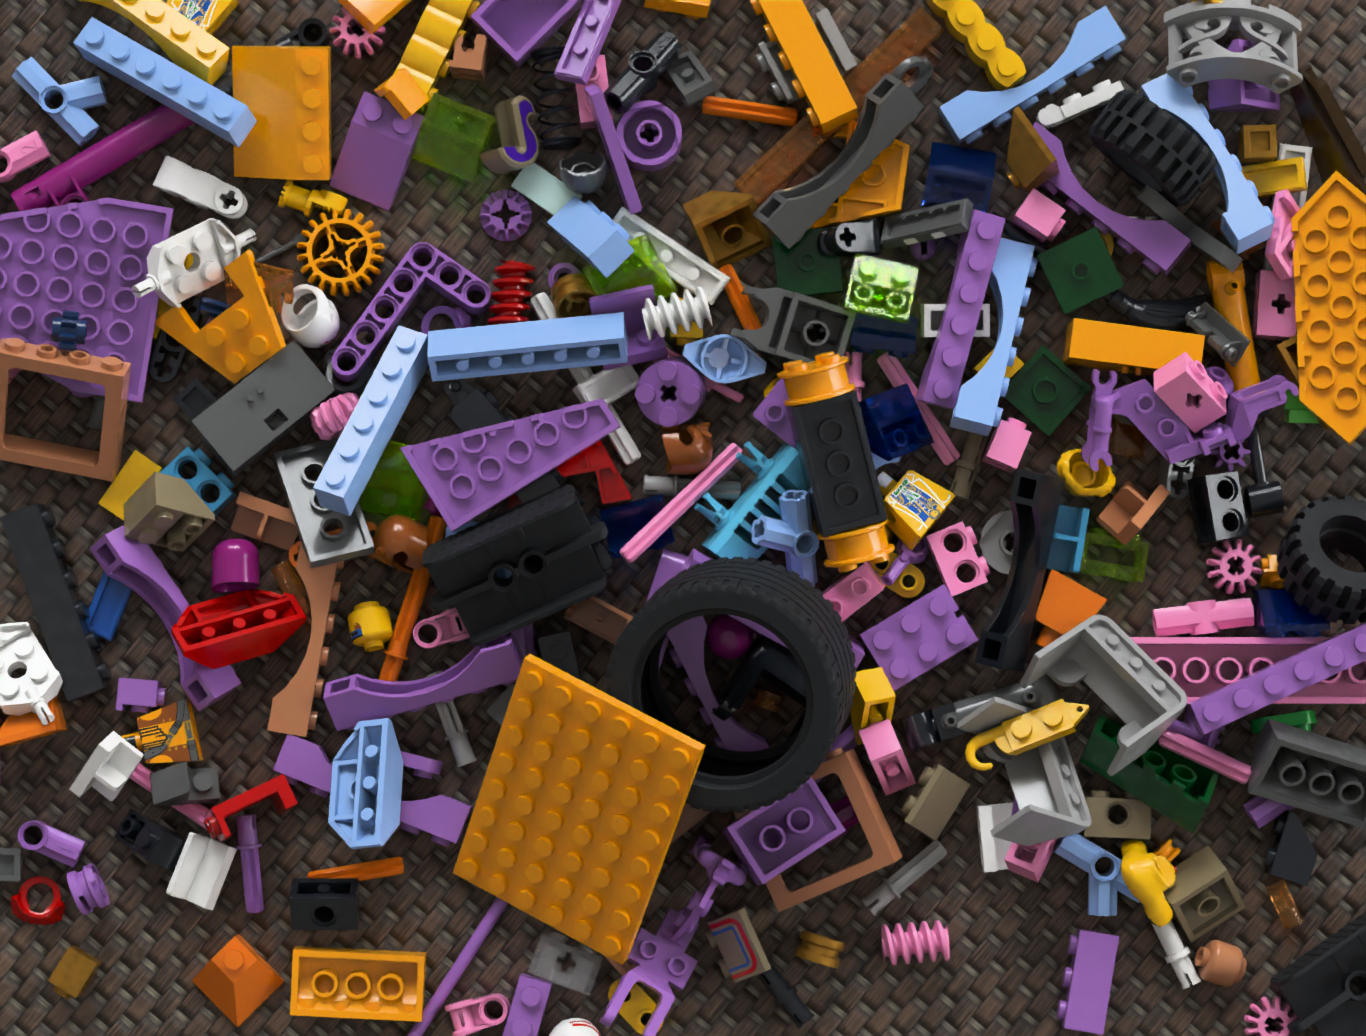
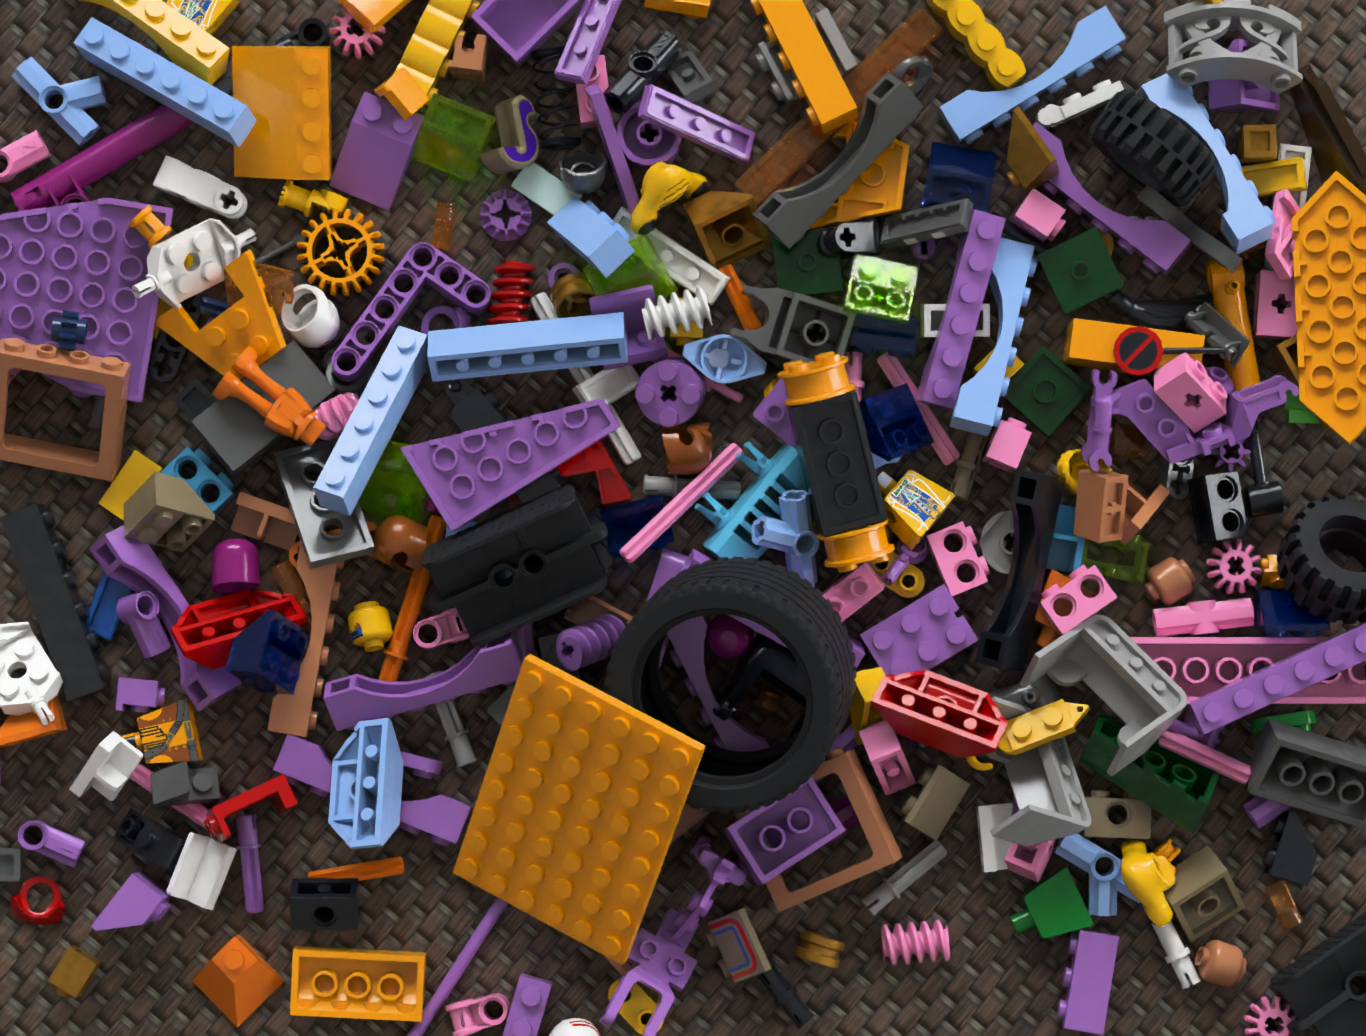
(88, 889): medium lavender wheel -> none
(135, 904): none -> medium lavender slope
(141, 613): none -> medium lavender piece
(160, 229): none -> light orange bush
(269, 654): none -> clear blue slope
(287, 415): none -> orange piece
(443, 225): none -> clear orange piece
(546, 966): clear brick -> none
(588, 642): none -> medium lavender piece
(660, 187): none -> yellow head
(696, 124): none -> medium lavender tile
(749, 111): orange axle -> none
(940, 713): none -> red wedge
(1052, 907): none -> green torso
(1081, 606): none -> bright pink brick
(1100, 505): none -> nougat hinge
(1141, 351): none -> piece
(1169, 581): none -> nougat head

